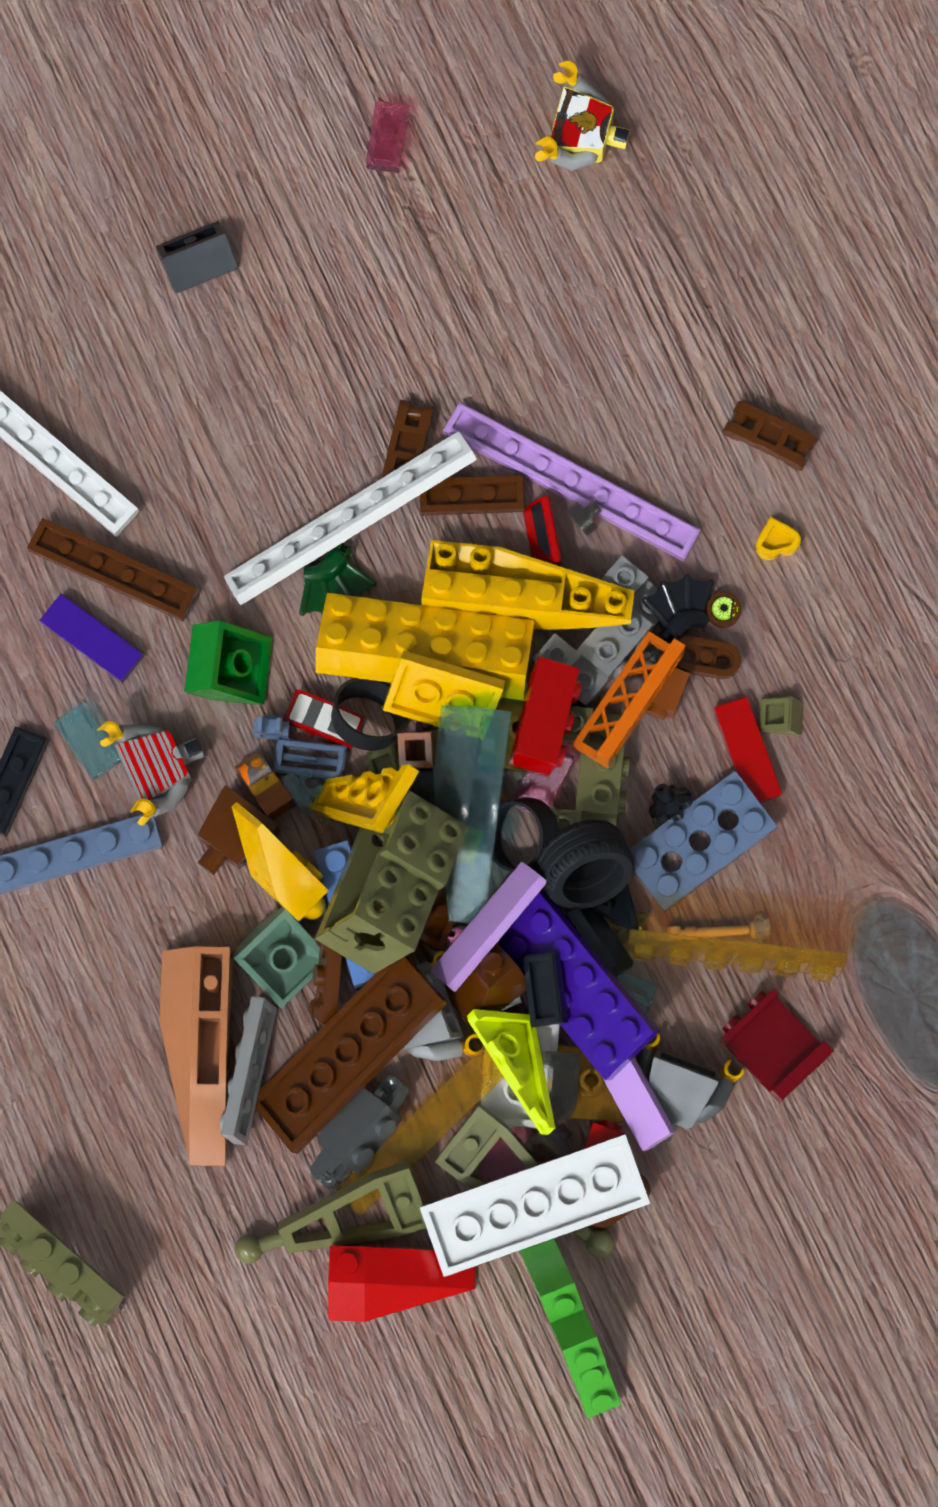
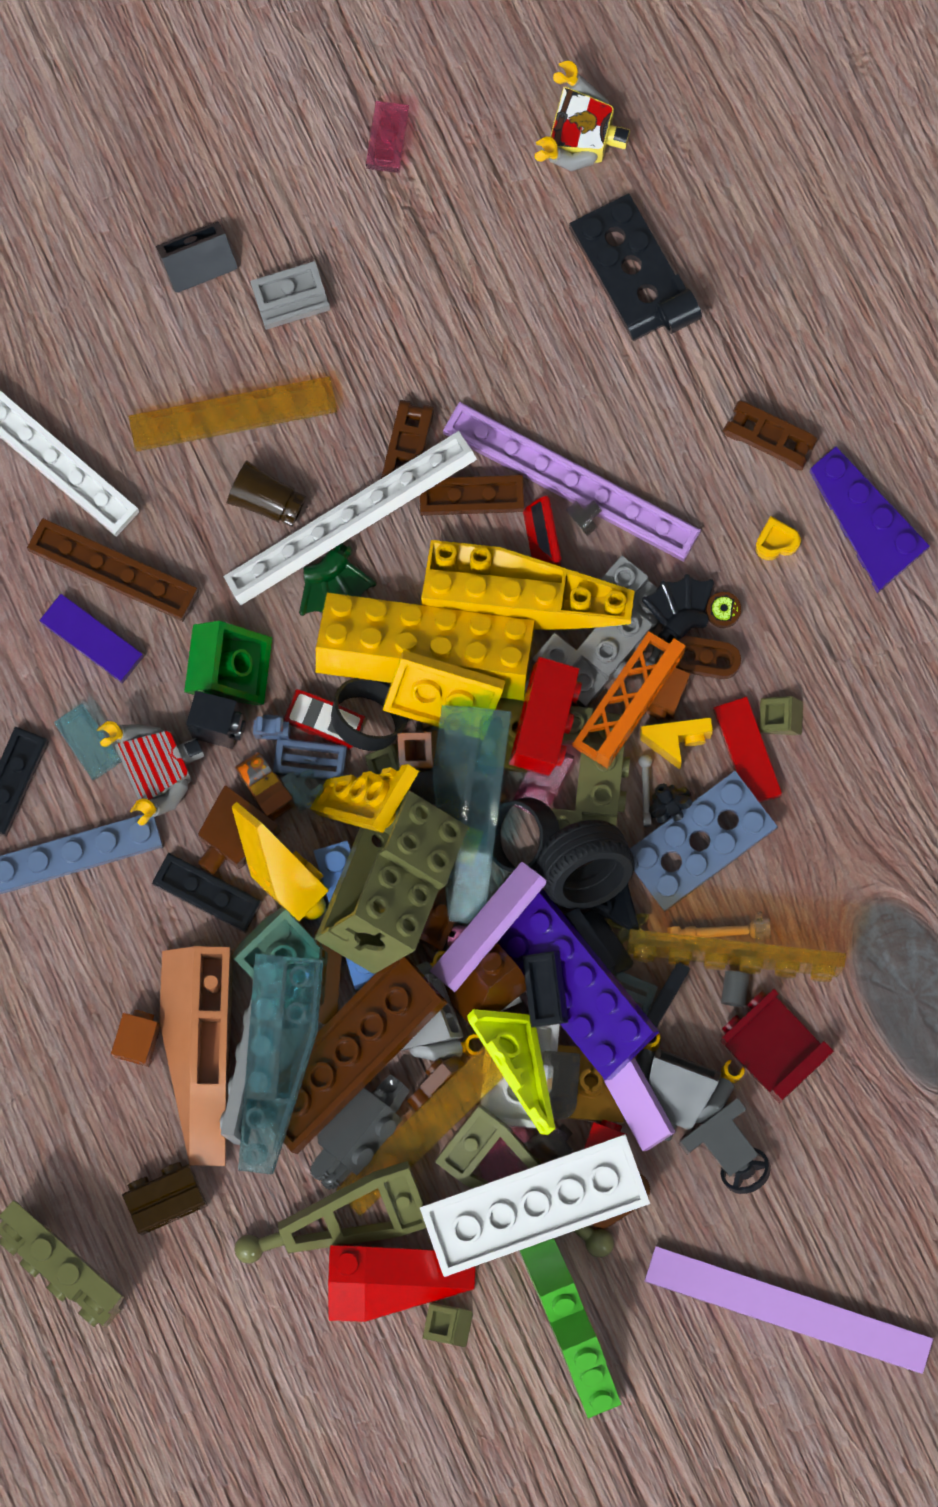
(136, 1038): none -> dark orange brick
(164, 1198): none -> dark brown brick
(206, 892): none -> black tile
(215, 720): none -> black brick
(232, 413): none -> clear yellow plate
(265, 495): none -> dark brown plant
(278, 1052): none -> clear light blue wedge
(290, 295): none -> light grey plate
(438, 1075): none -> reddish brown plate
(447, 1325): none -> olive slope
(645, 762): none -> light grey hinge
(666, 737): none -> yellow slope
(668, 993): none -> black tile
(674, 303): none -> black hinge
(729, 1148): none -> dark grey piece
(735, 988): none -> dark grey hinge
(788, 1310): none -> lavender tile
(873, 526): none -> dark purple wing

